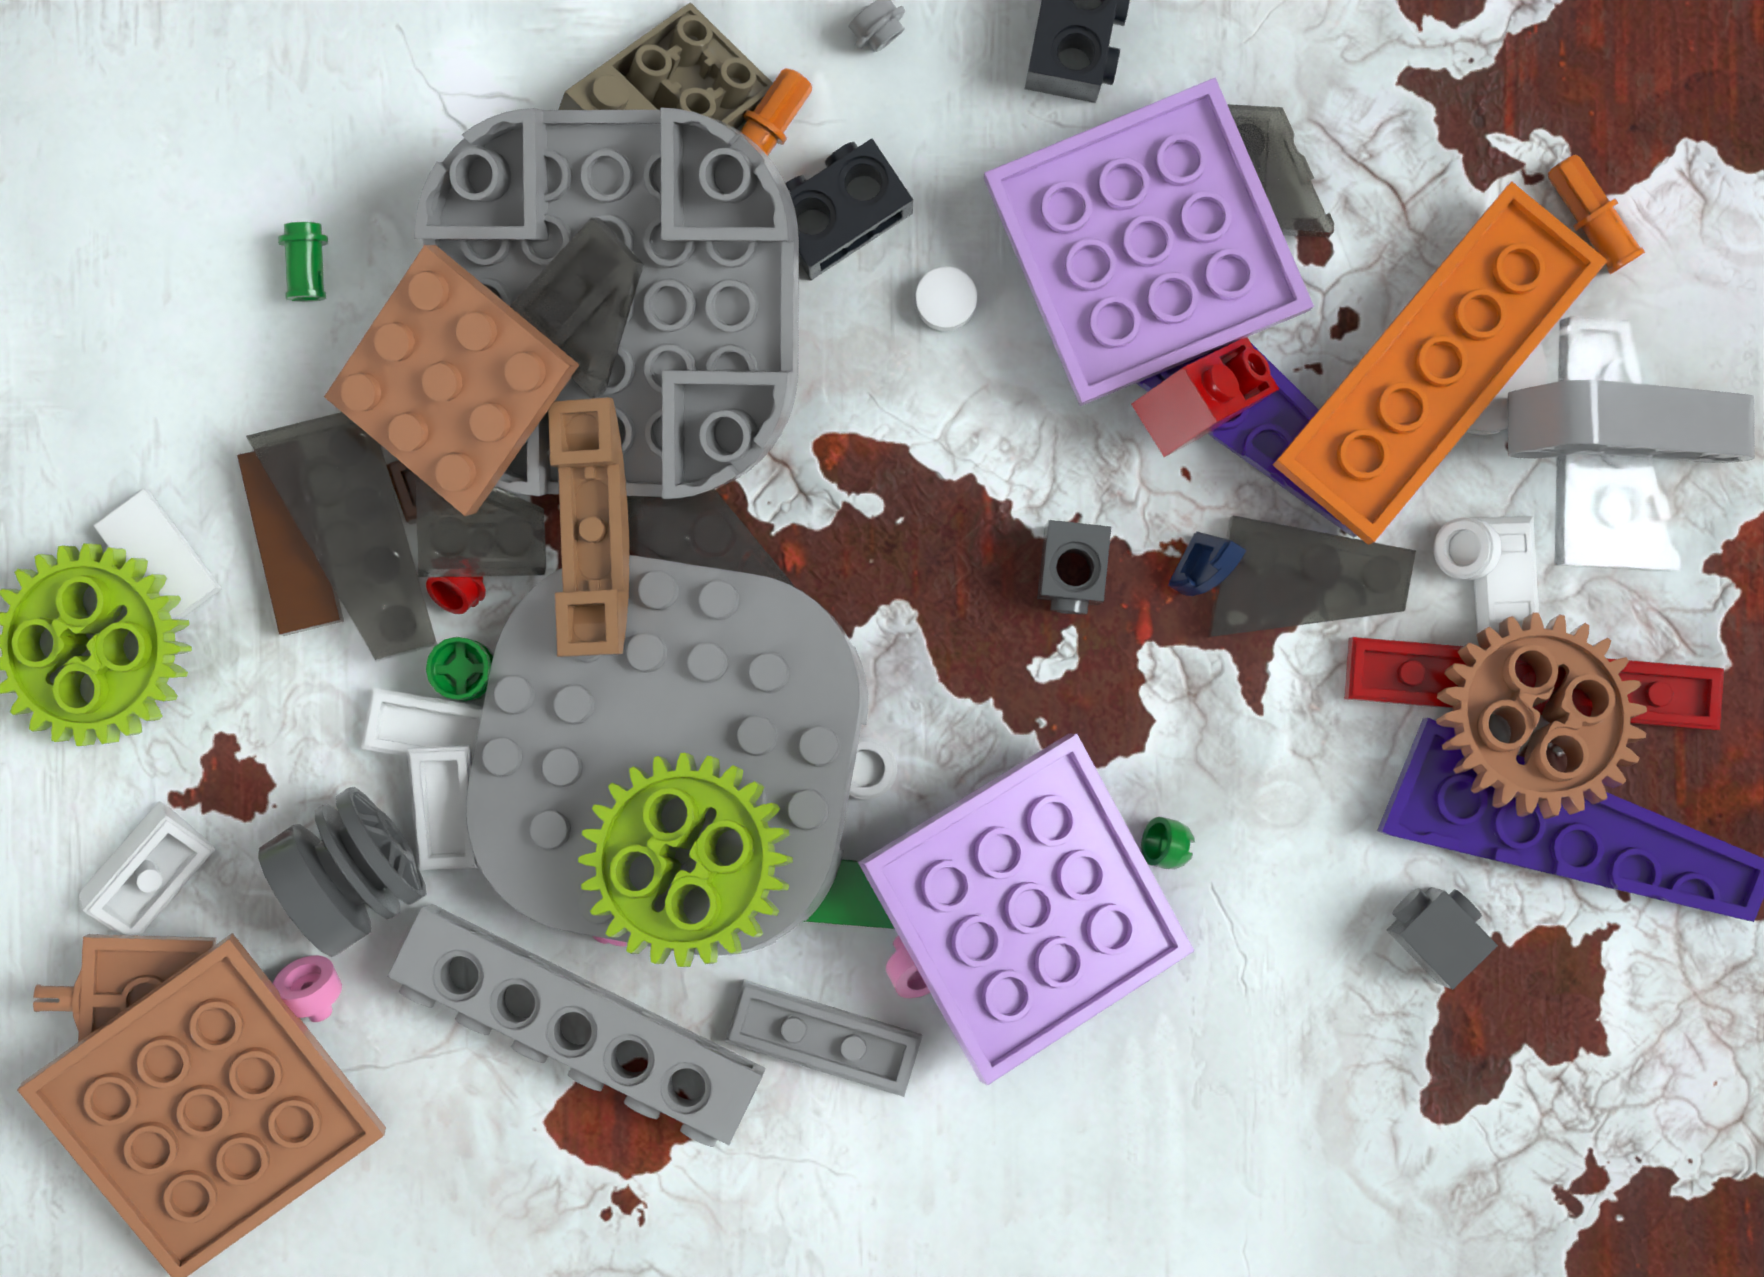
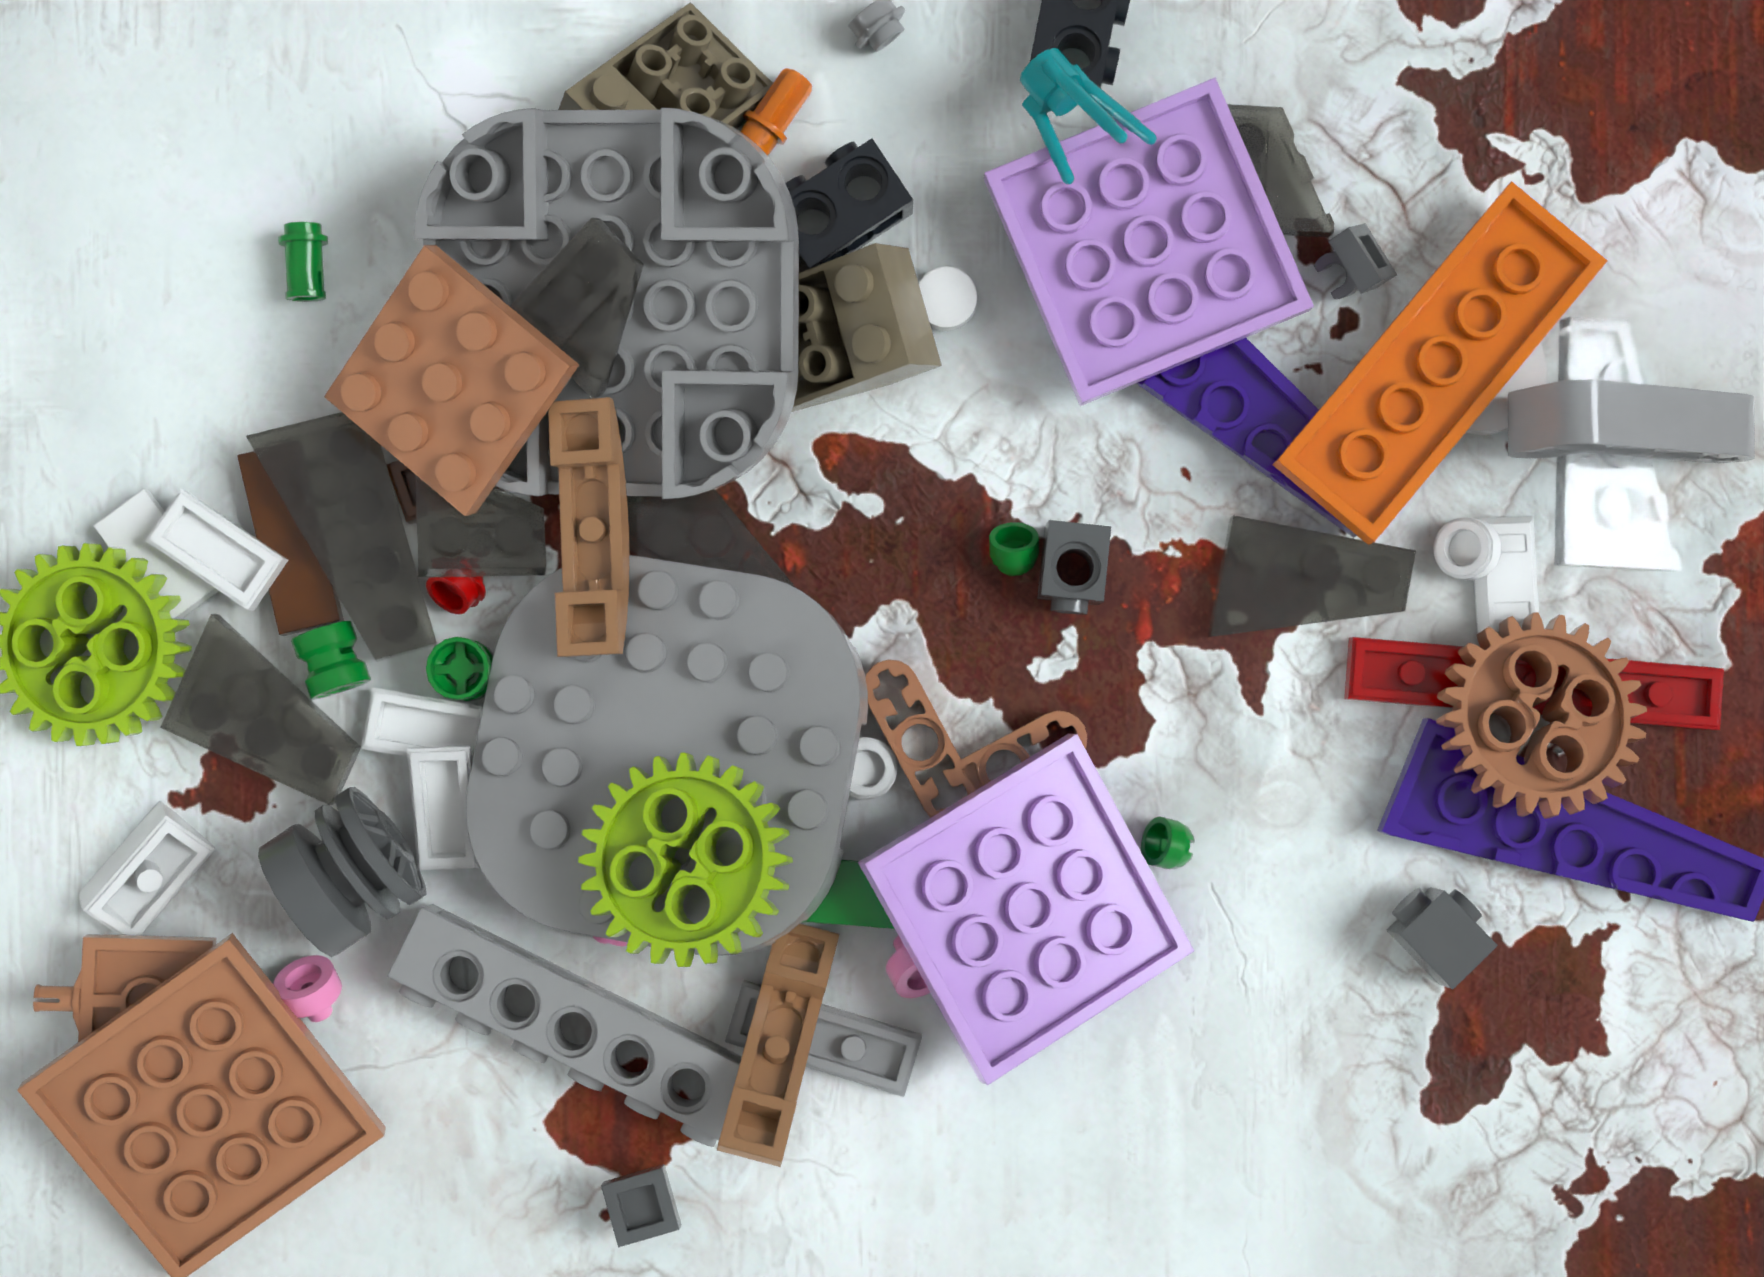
(216, 550): none -> white tile
(257, 717): none -> clear smoke wing
(331, 659): none -> green wheel
(641, 1205): none -> dark grey tile
(778, 1045): none -> medium nougat slope
(861, 325): none -> dark tan slope
(967, 771): none -> nougat beam
(1014, 548): none -> green hinge
(1059, 88): none -> teal plant
(1205, 395): red slope -> none
(1205, 564): dark blue tile -> none
(1361, 258): none -> dark grey tile
(1594, 213): orange axle -> none

